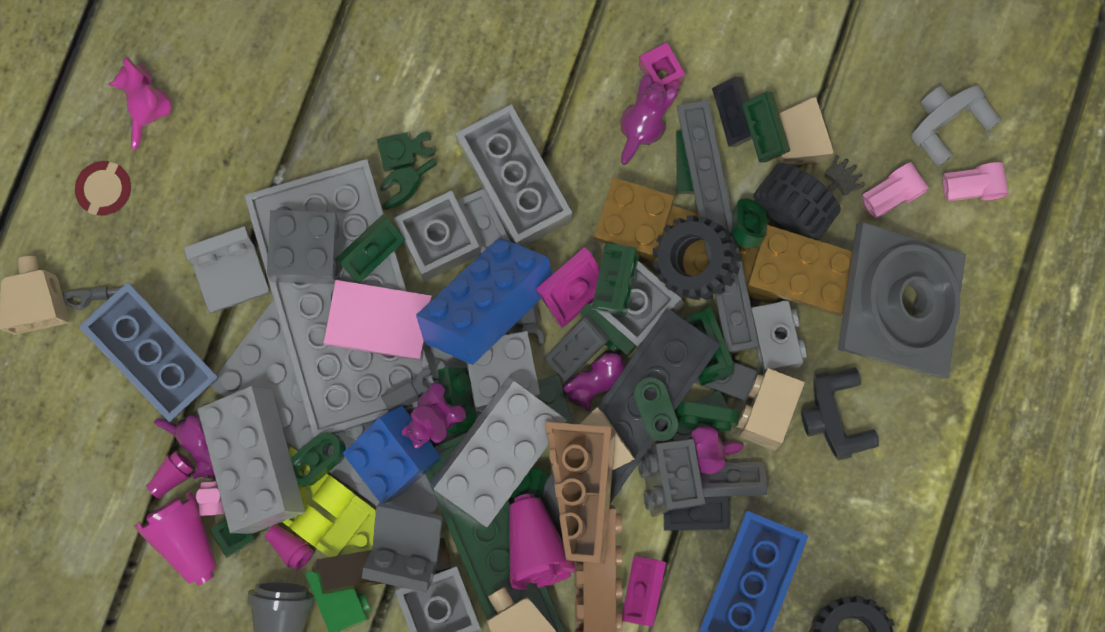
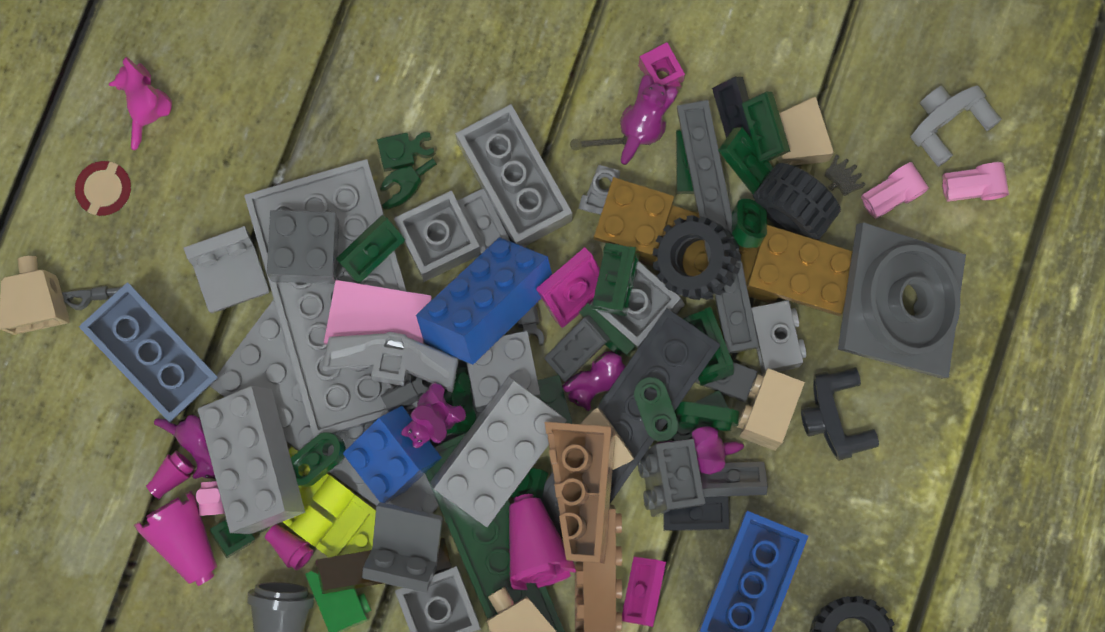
(392, 358): none -> light grey plate
(576, 144): none -> clear smoke hinge
(596, 197): none -> light grey plate
(742, 158): none -> dark green plate

